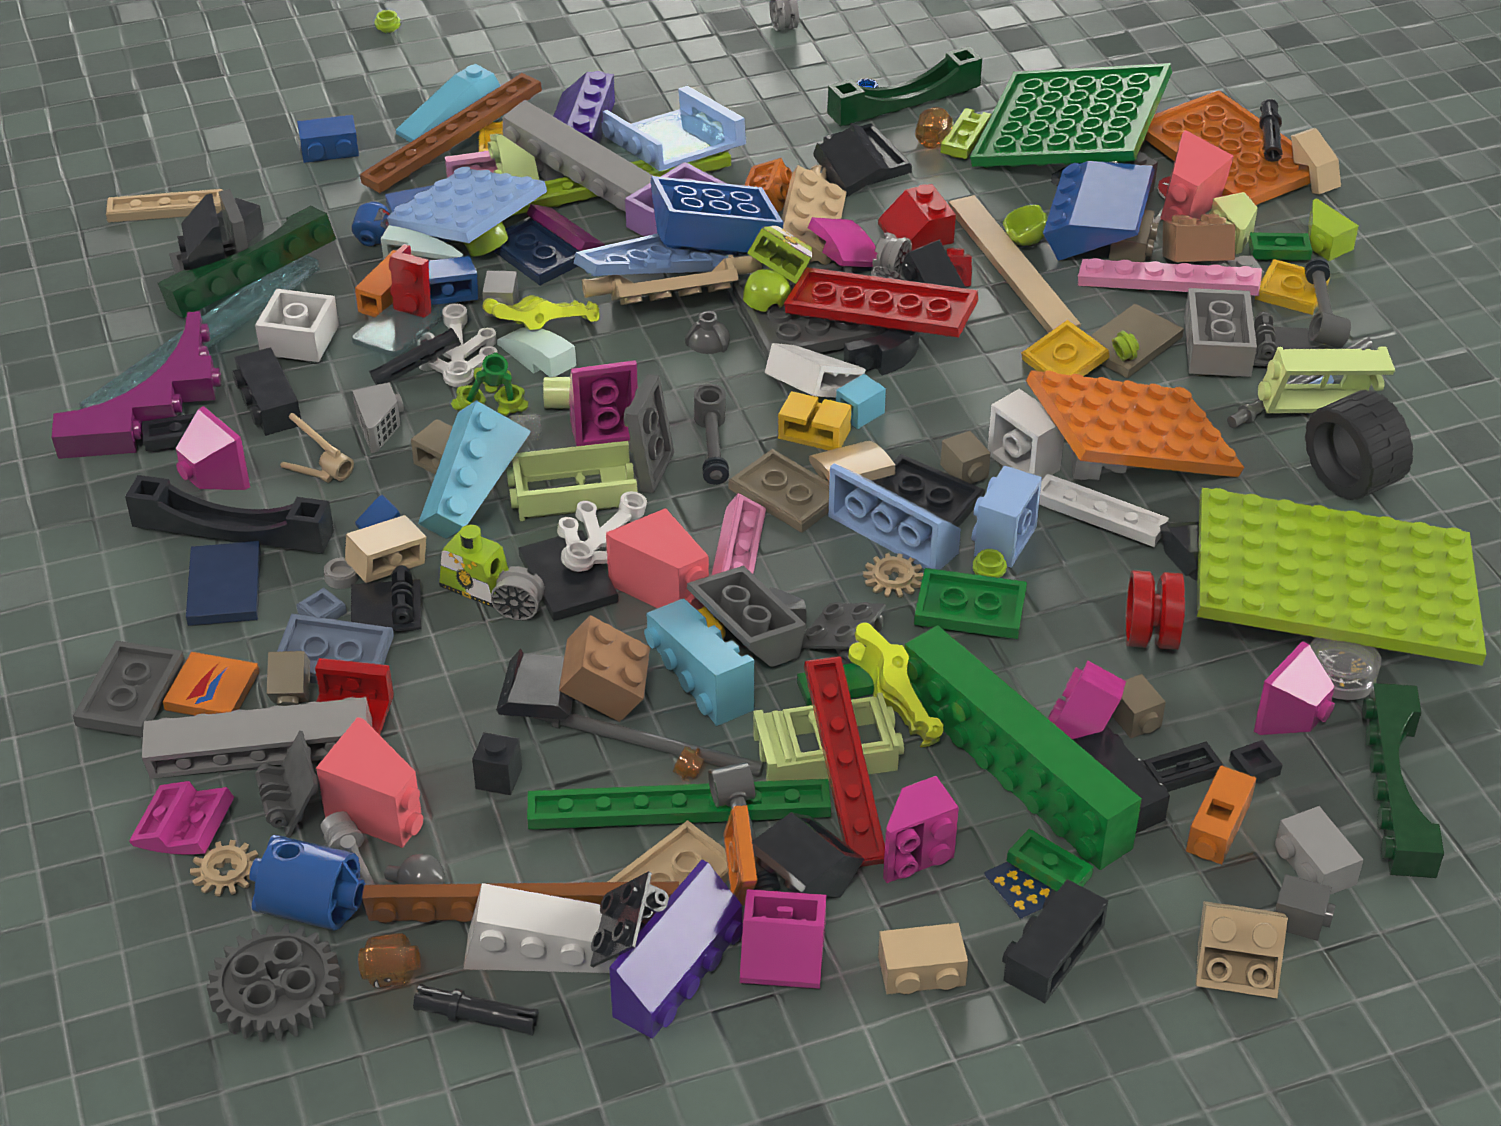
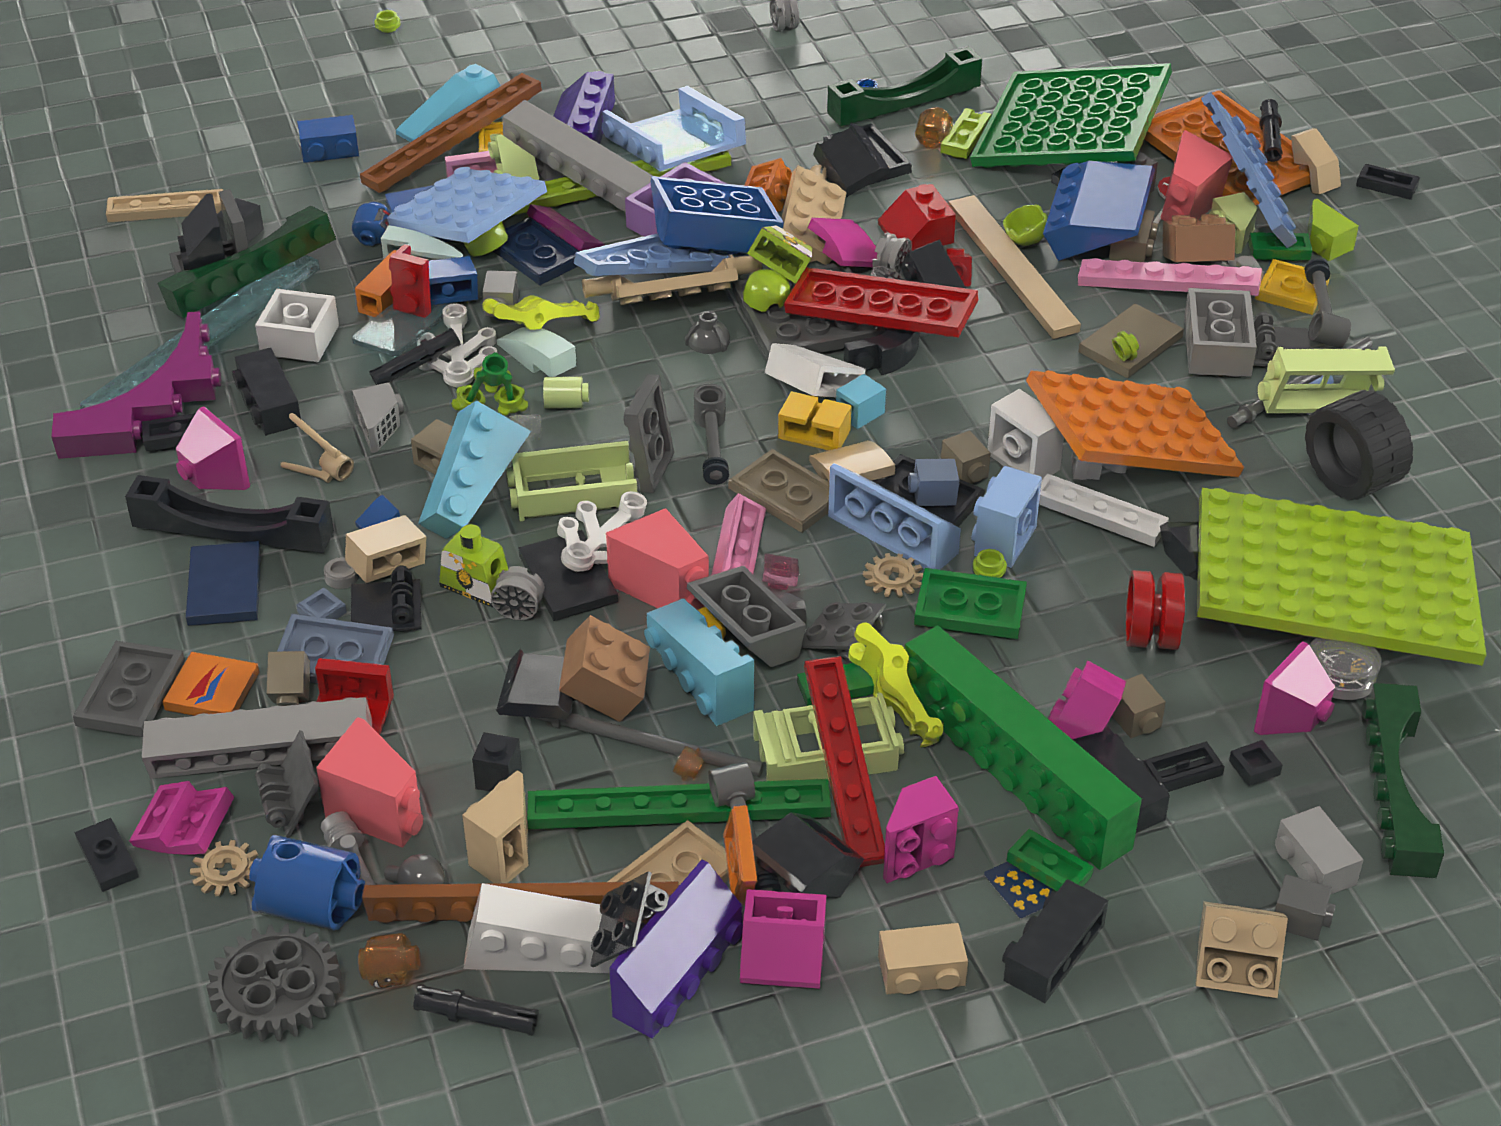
(106, 854): none -> black plate
(498, 831): none -> tan slope
(599, 402): dark pink slope -> none
(780, 571): none -> clear pink plate
(934, 482): none -> sand blue brick
(1066, 351): yellow tile -> none
(1220, 815): orange brick -> none
(1250, 158): none -> medium blue wing
(1388, 181): none -> black tile

